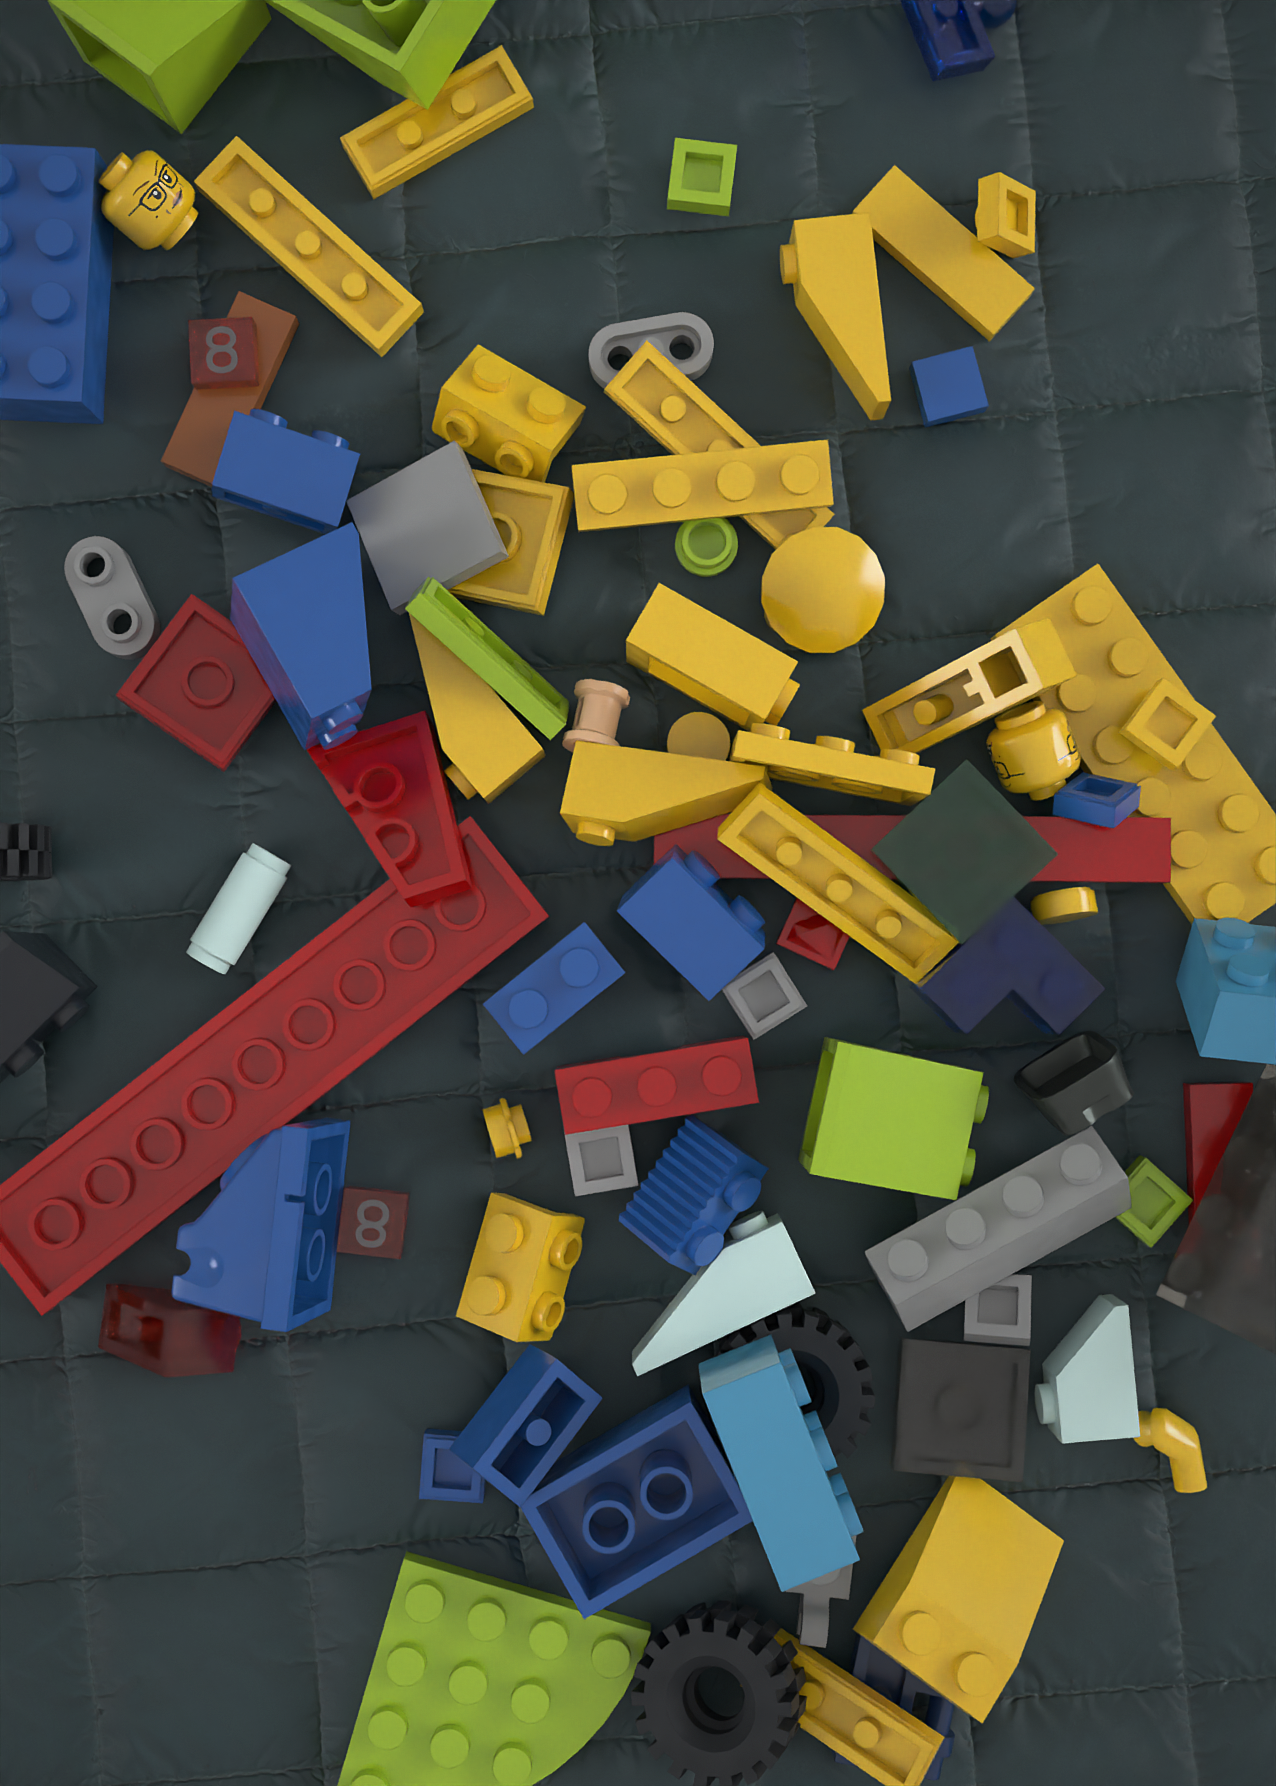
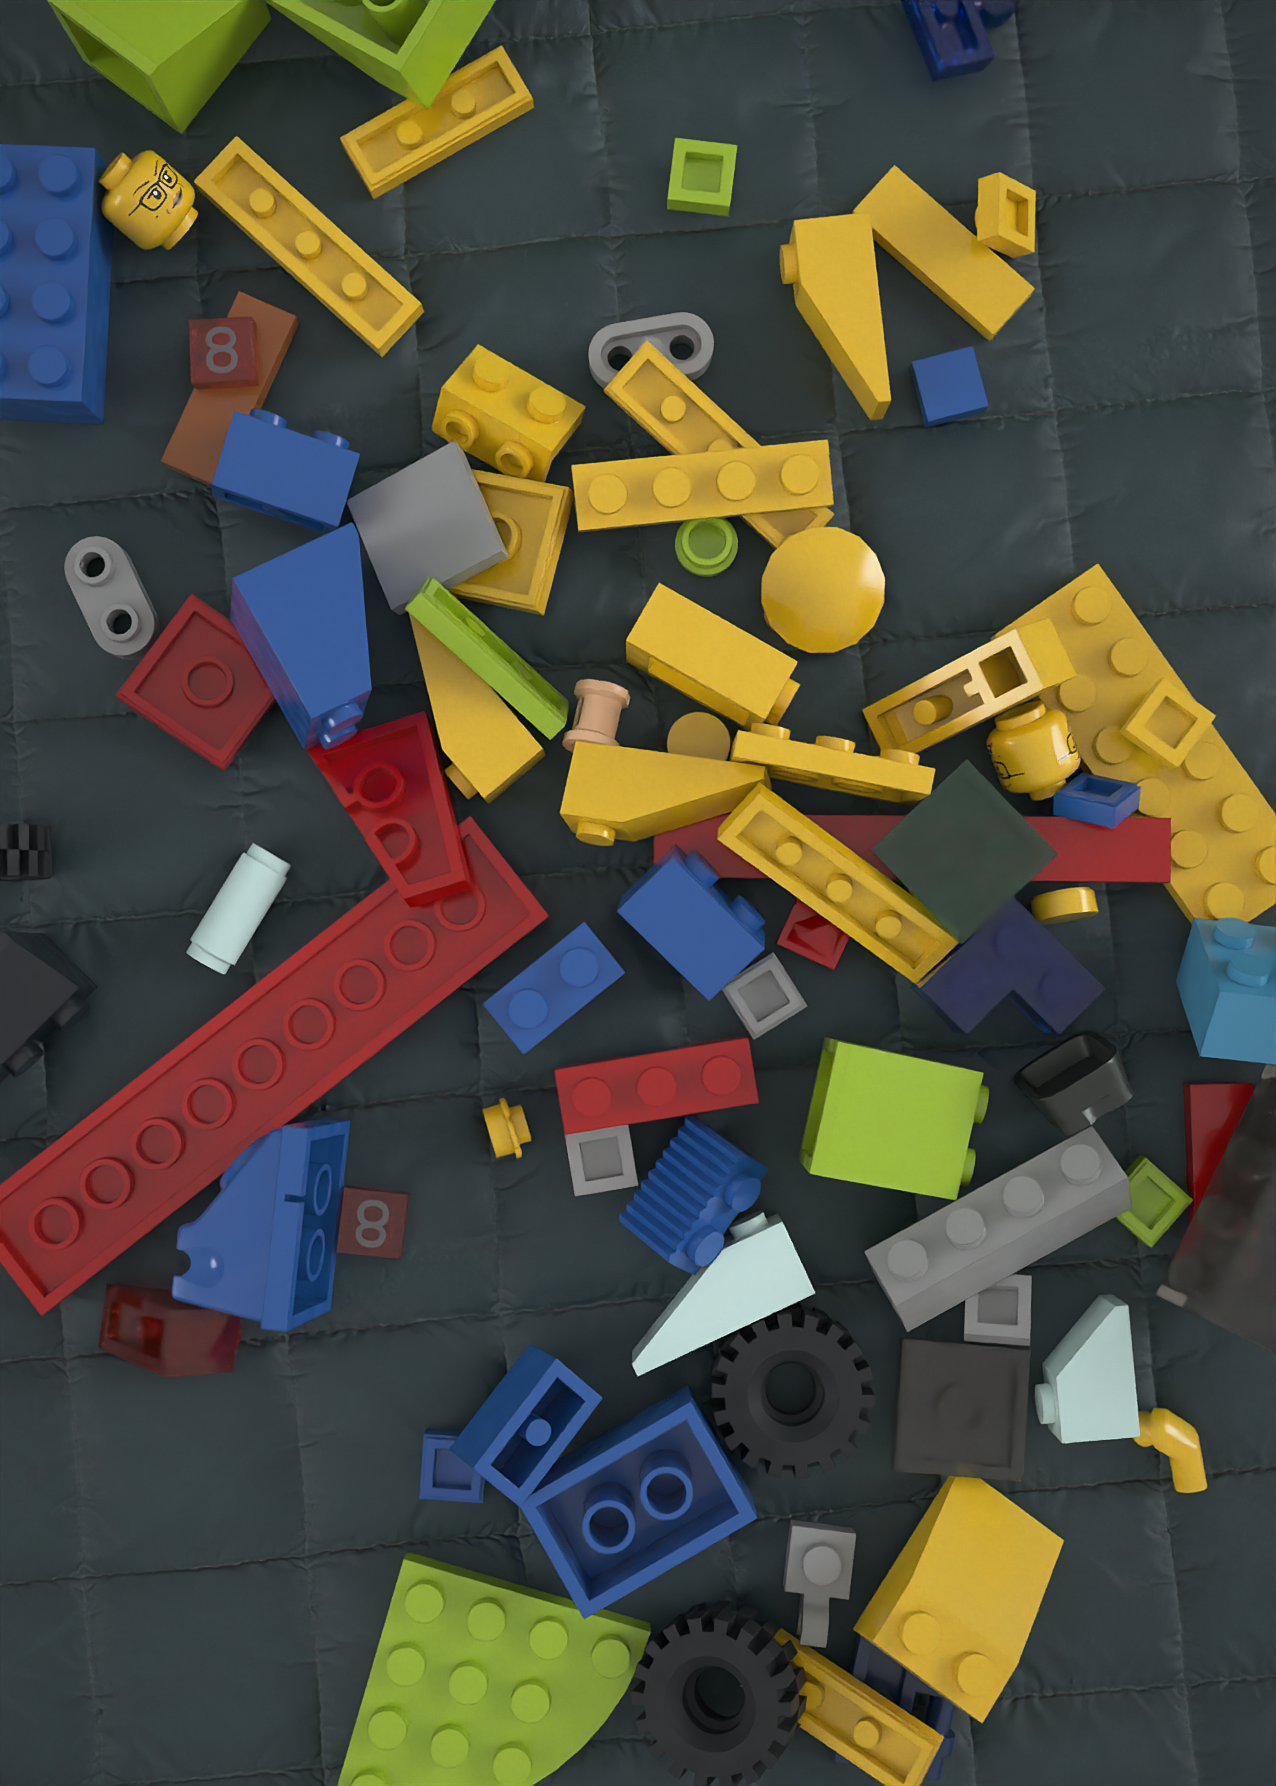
(521, 1269): yellow bracket -> none
(781, 1461): dark azure brick -> none

